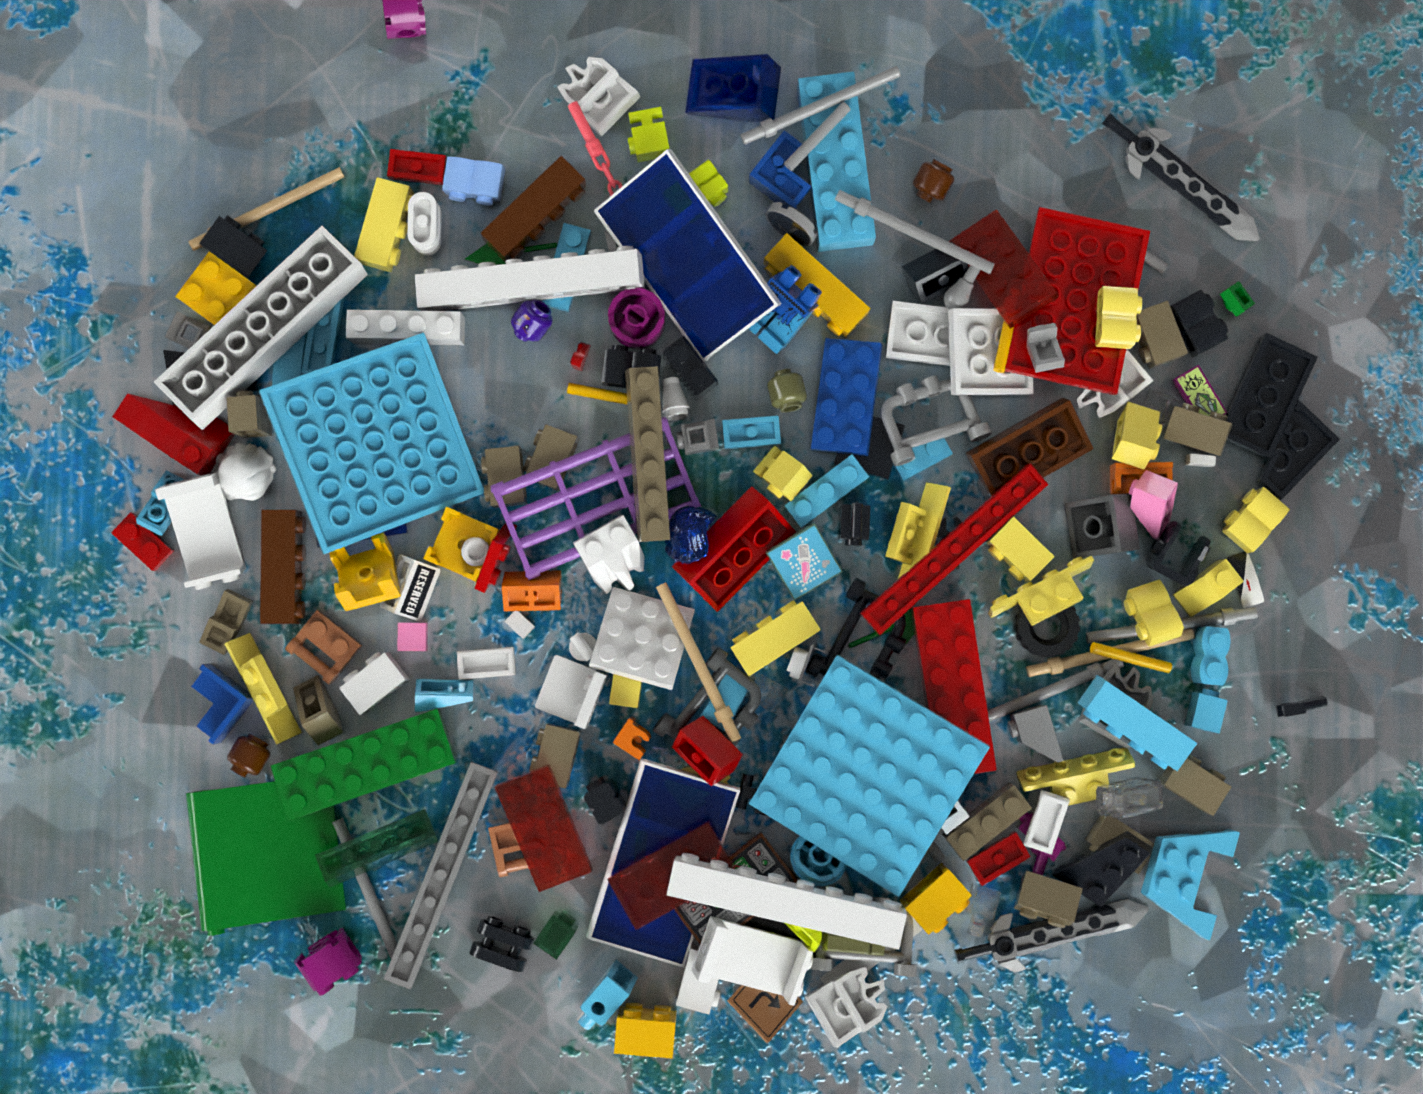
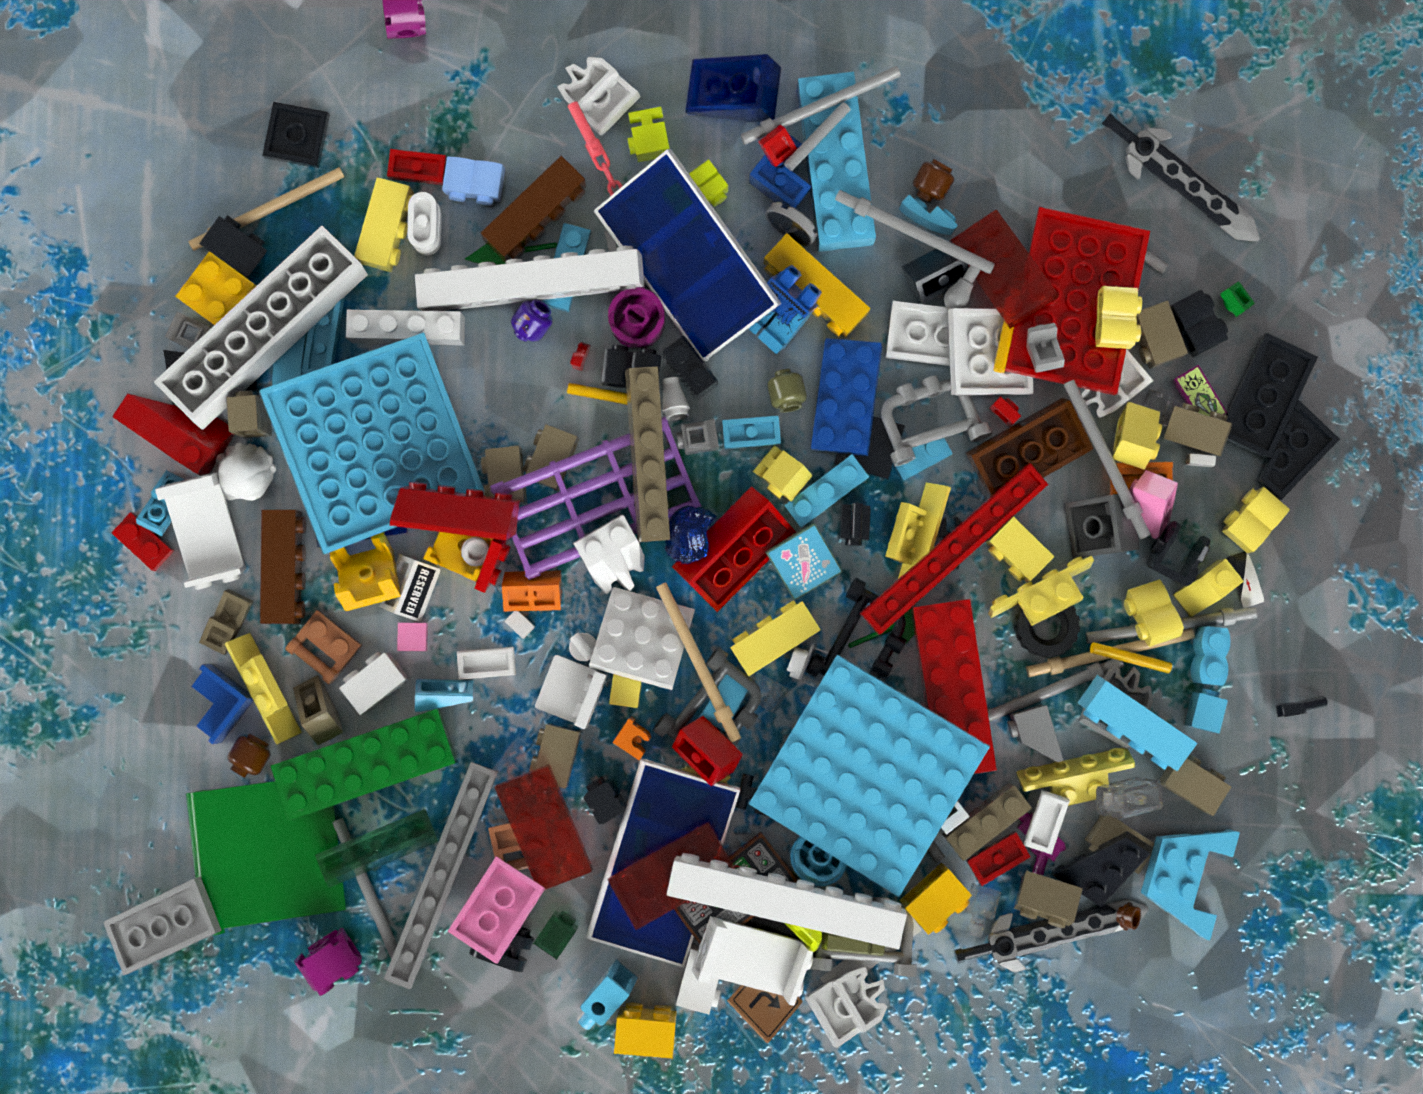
(162, 926): none -> light grey plate
(296, 135): none -> black tile
(456, 512): none -> red slope
(496, 910): none -> bright pink plate
(777, 145): none -> red tile
(938, 220): none -> medium azure slope
(1005, 410): none -> red plate
(1128, 916): none -> reddish brown plate
(1132, 510): none -> light grey bar

